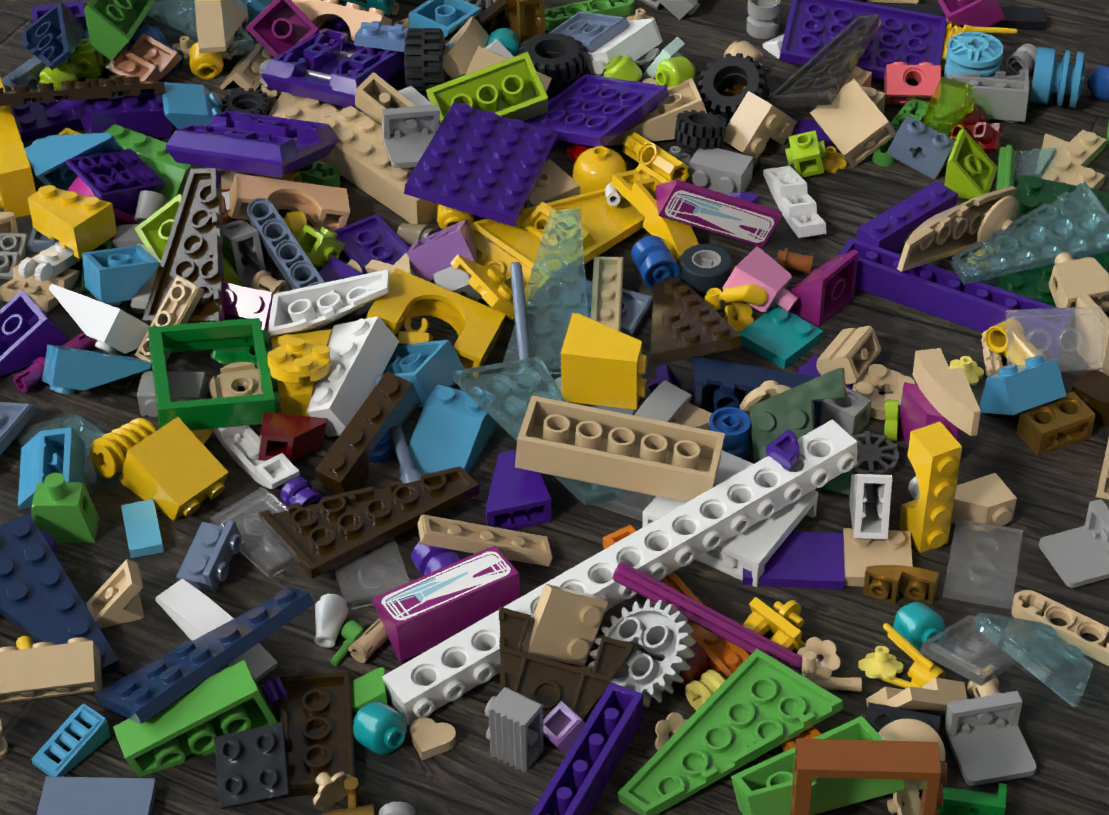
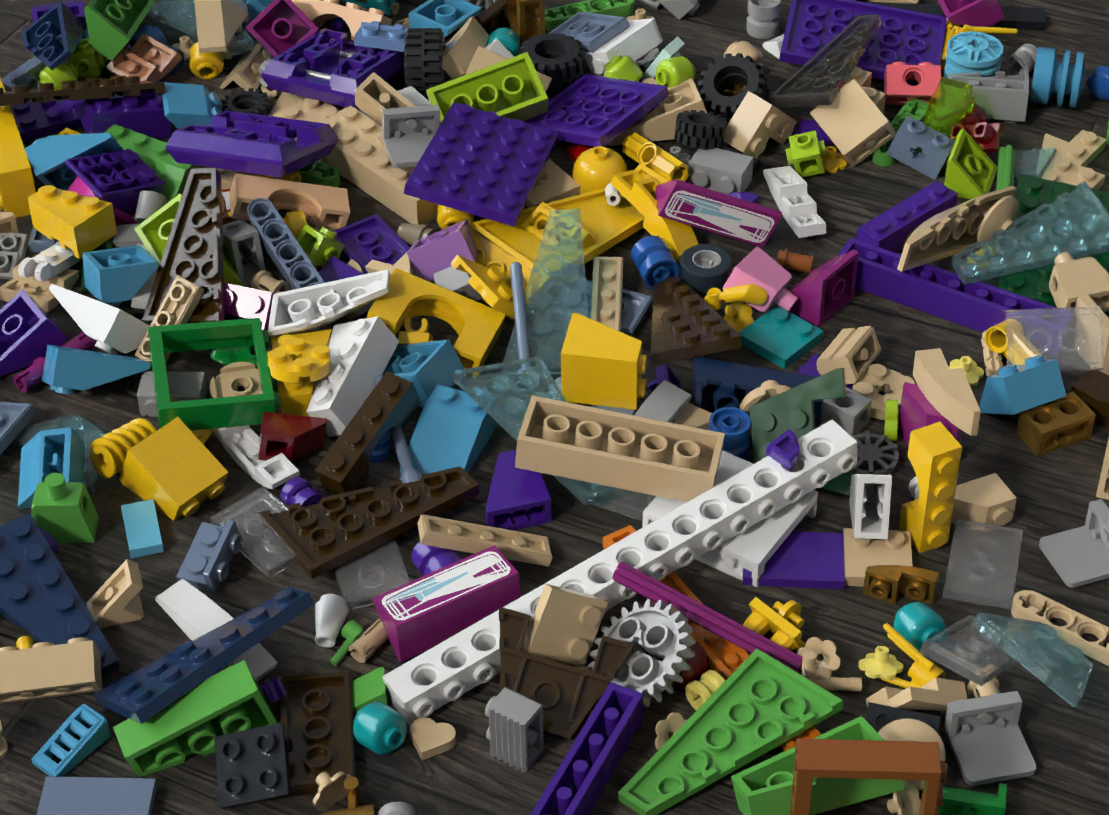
(562, 727): medium lavender slope -> none

